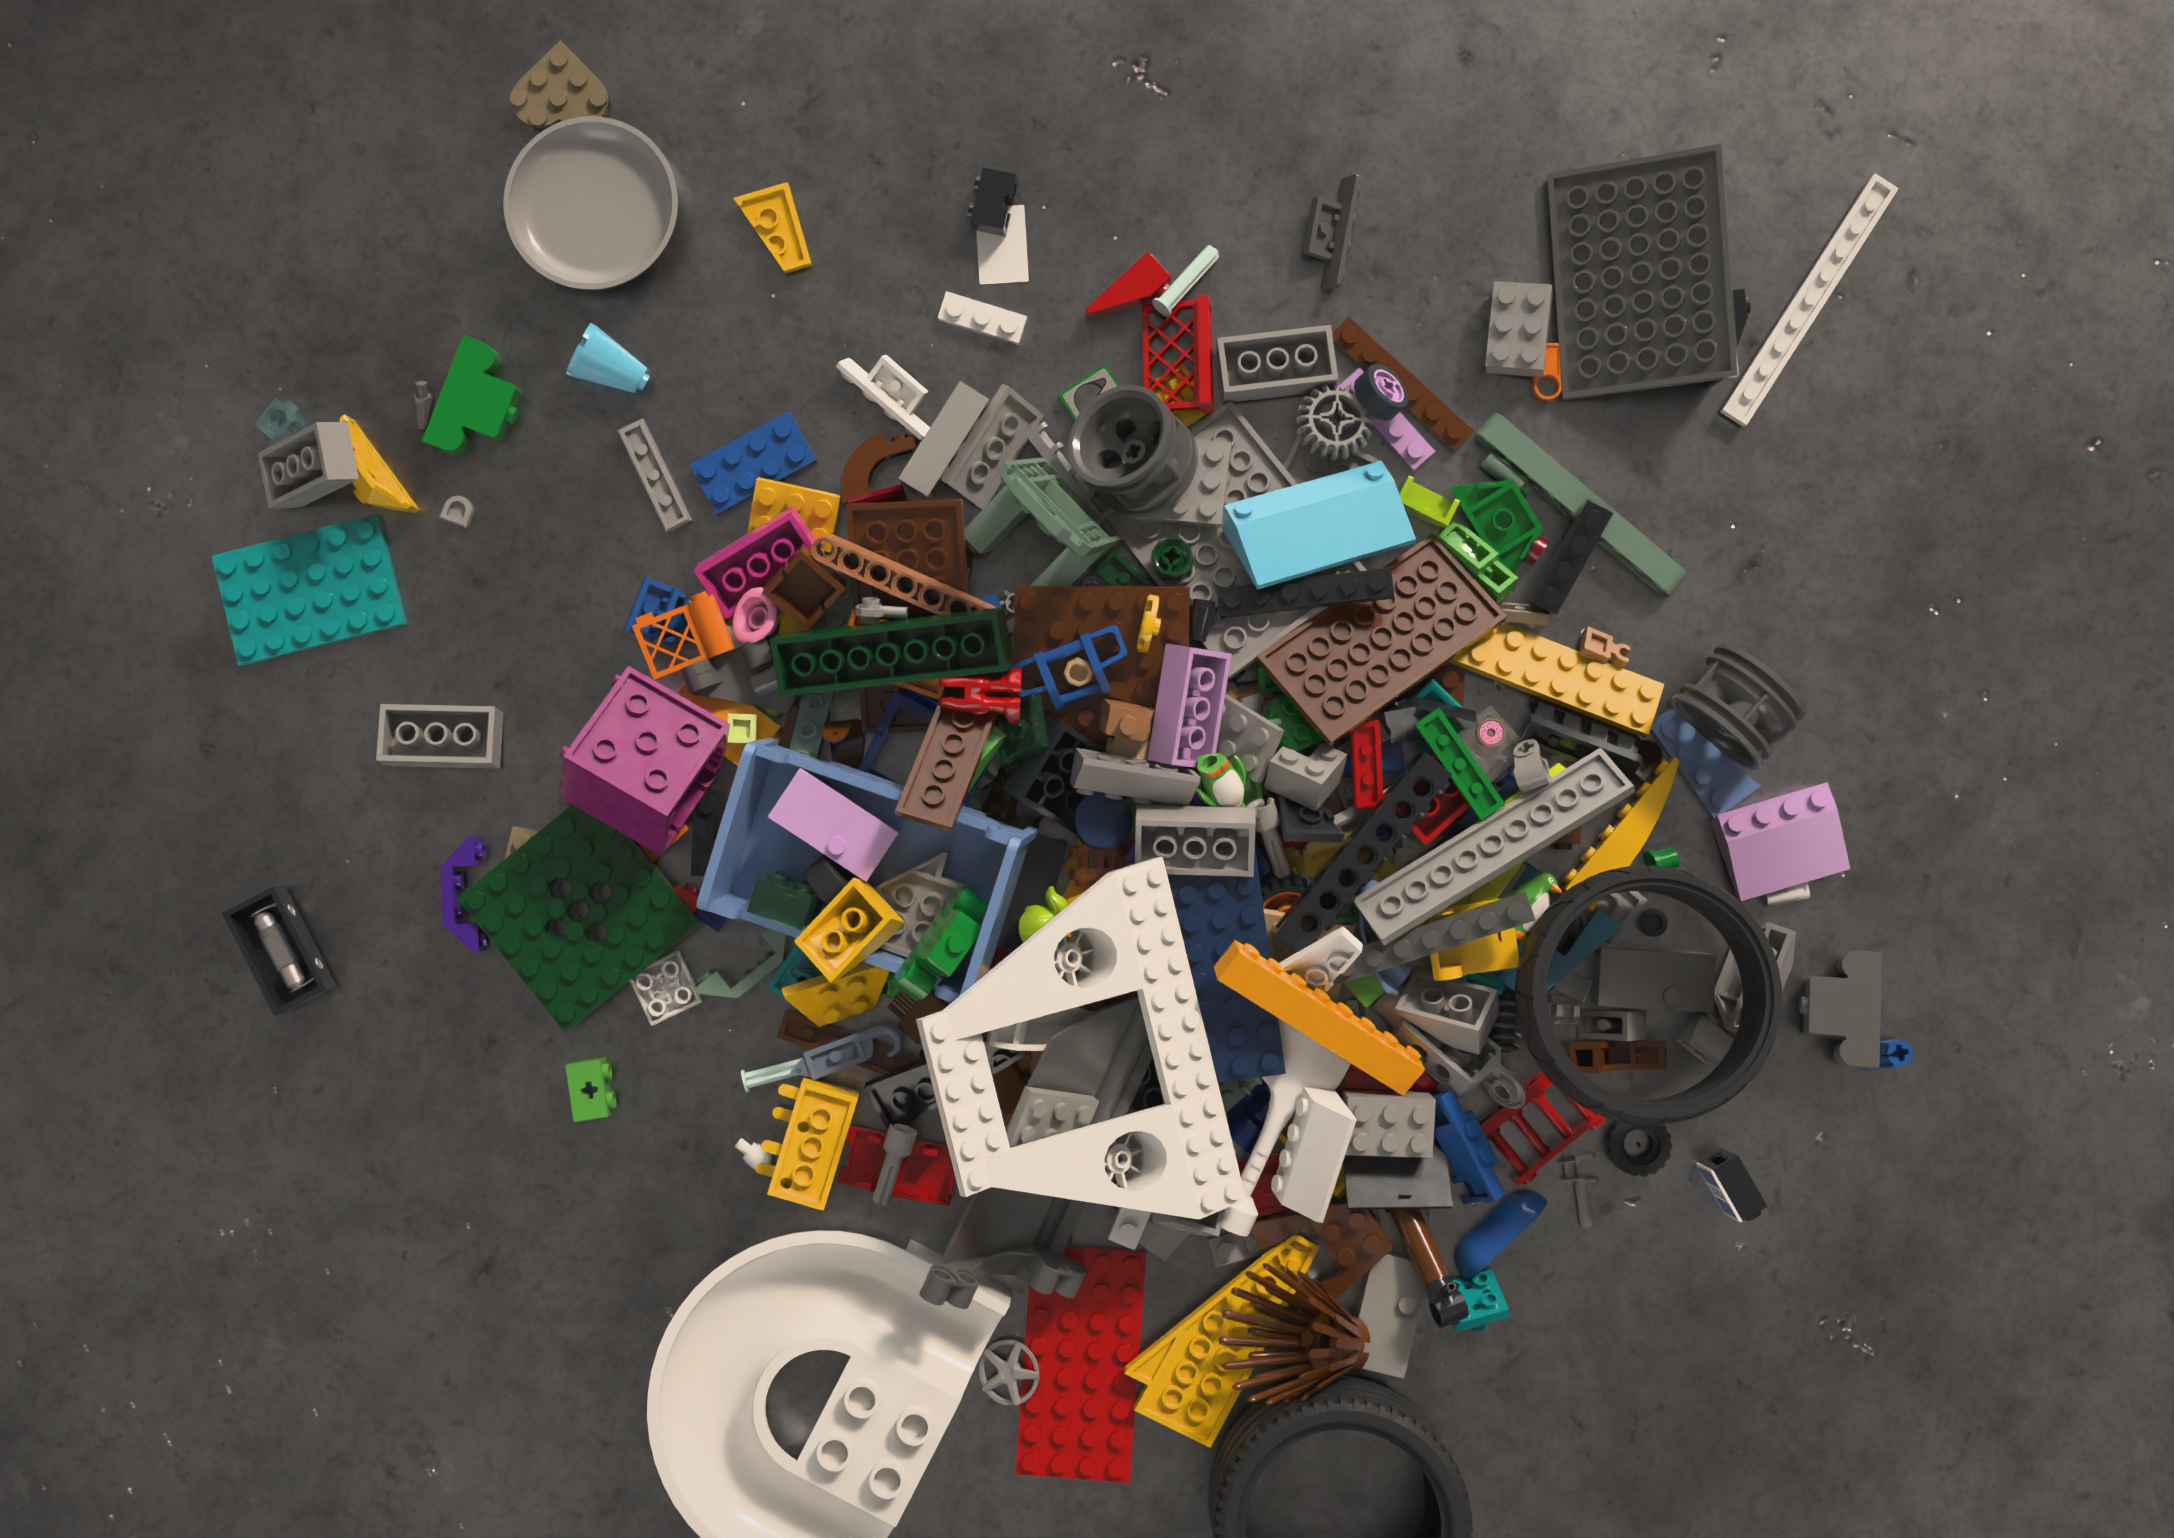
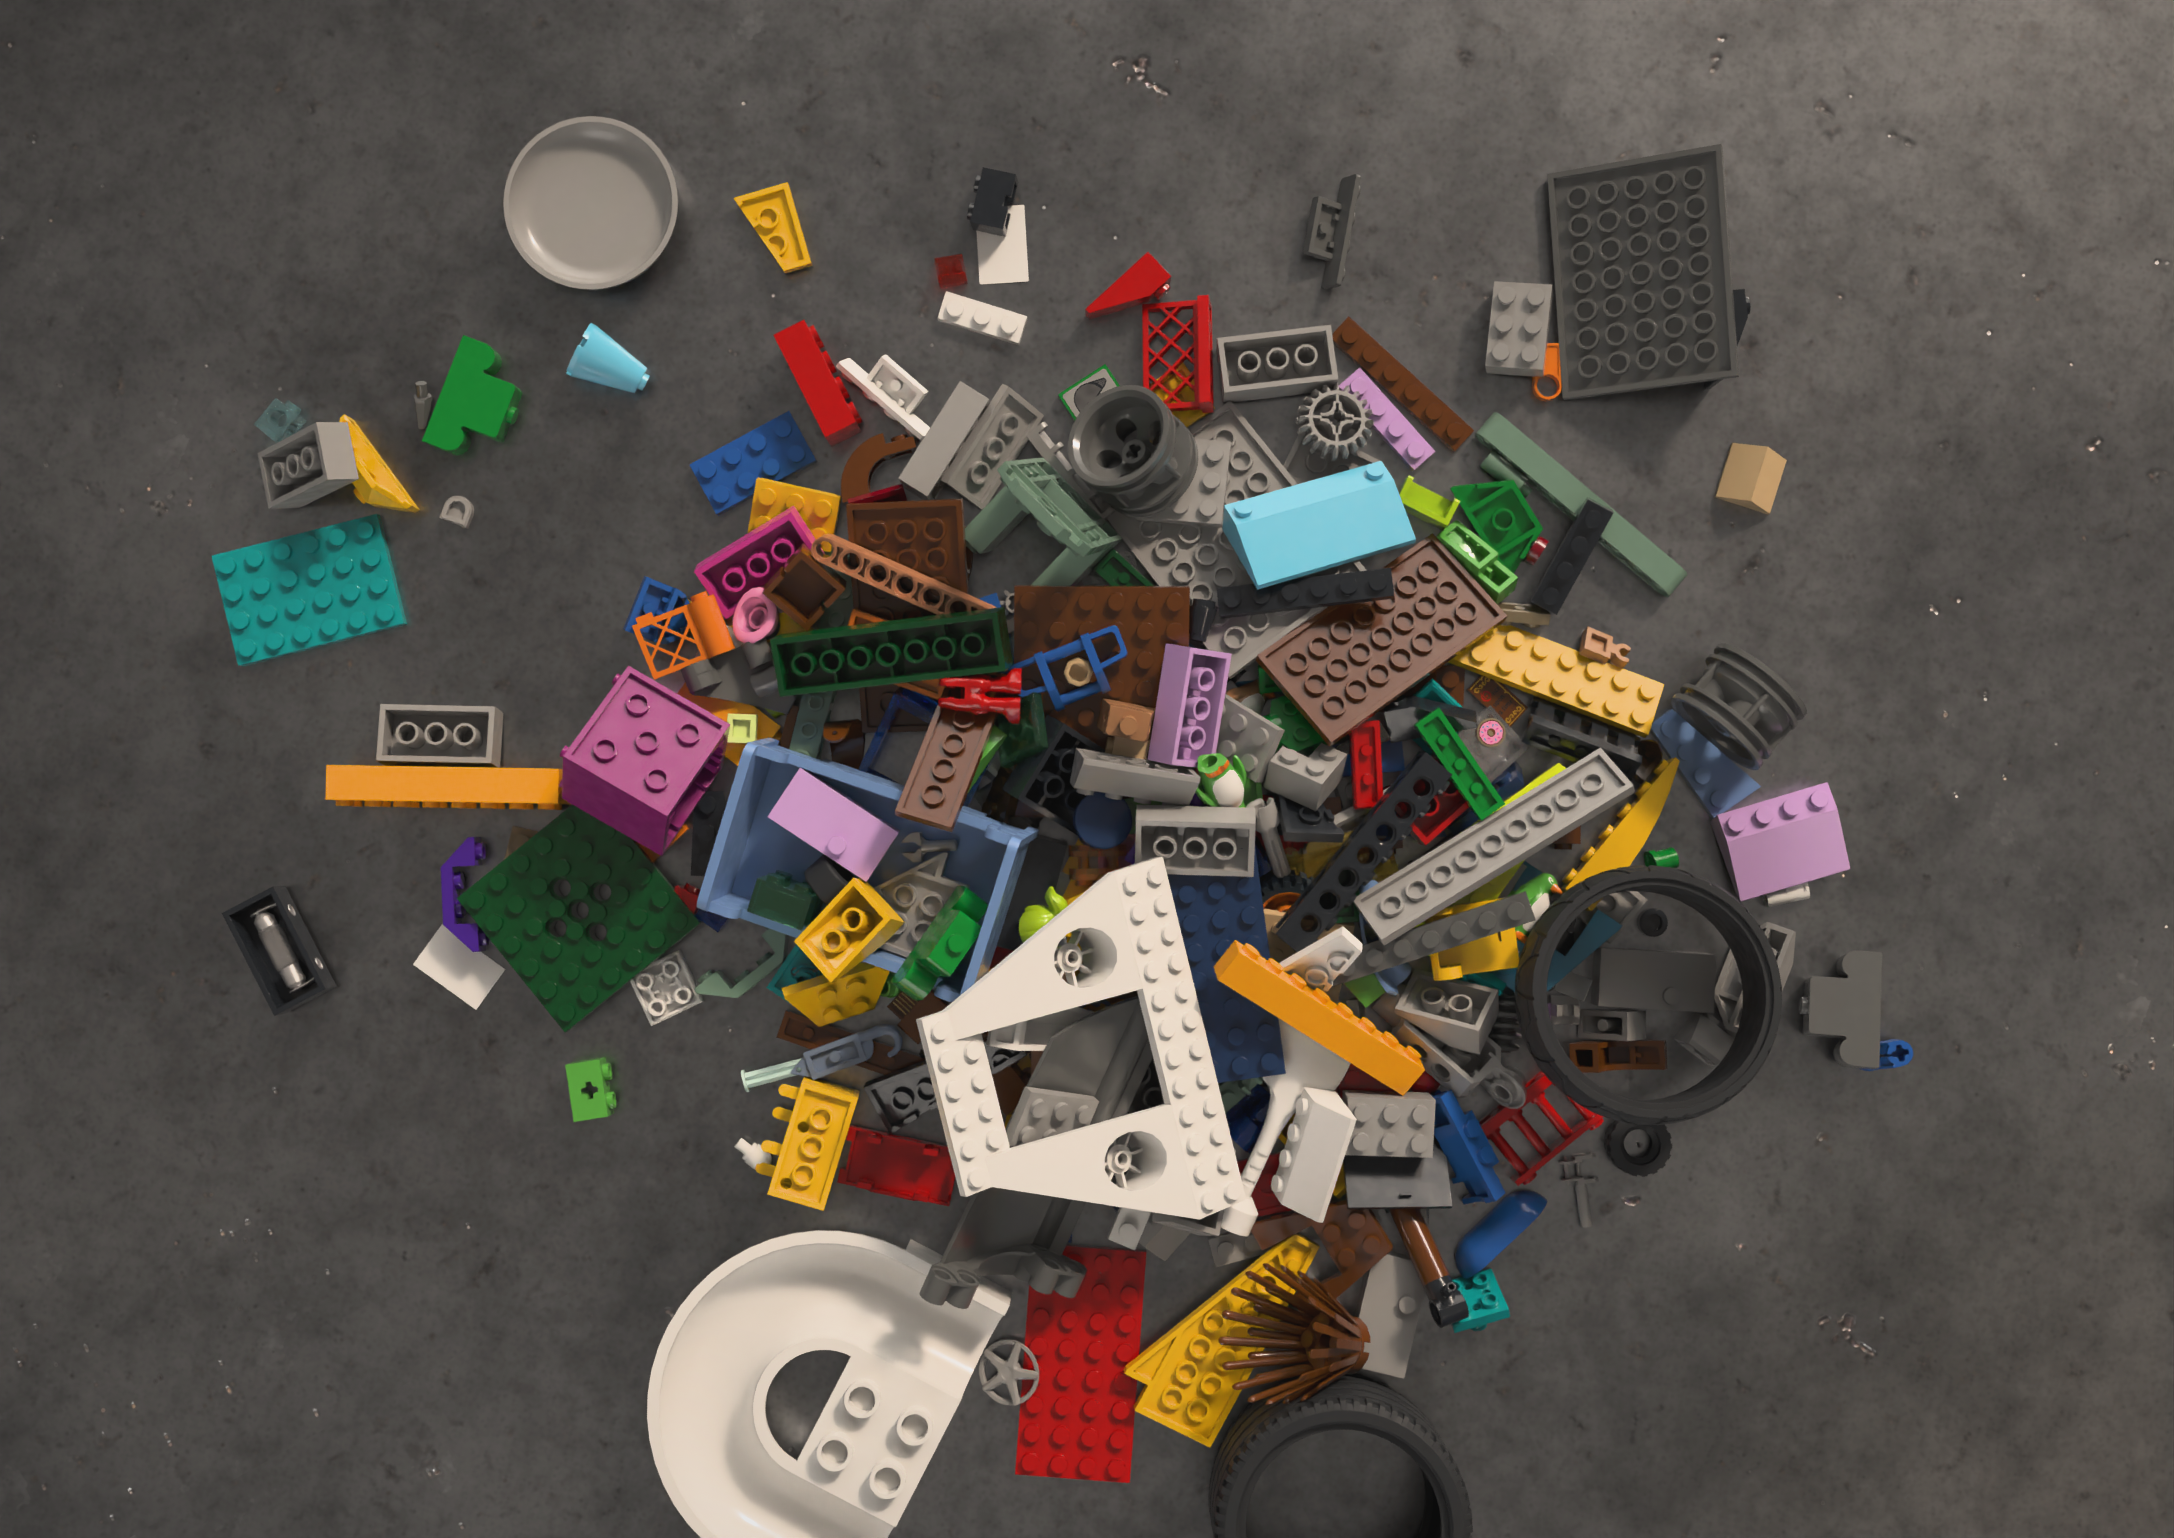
(443, 785): none -> light orange brick
(458, 968): none -> white sticker
(558, 90): dark tan plate -> none
(654, 475): light grey tile -> none
(816, 380): none -> red brick
(871, 610): light grey piece -> none
(897, 1144): light grey piece -> none
(927, 846): none -> light grey bar
(951, 271): none -> clear red tile
(1150, 624): yellow plate -> none
(1181, 567): dark green wheel -> none
(1185, 281): light aqua axle -> none
(1381, 392): black wheel -> none
(1497, 695): none -> reddish brown tile
(1530, 768): light grey piece -> none
(1732, 1185): black piece -> none
(1751, 477): none -> tan slope
(1809, 300): white plate -> none

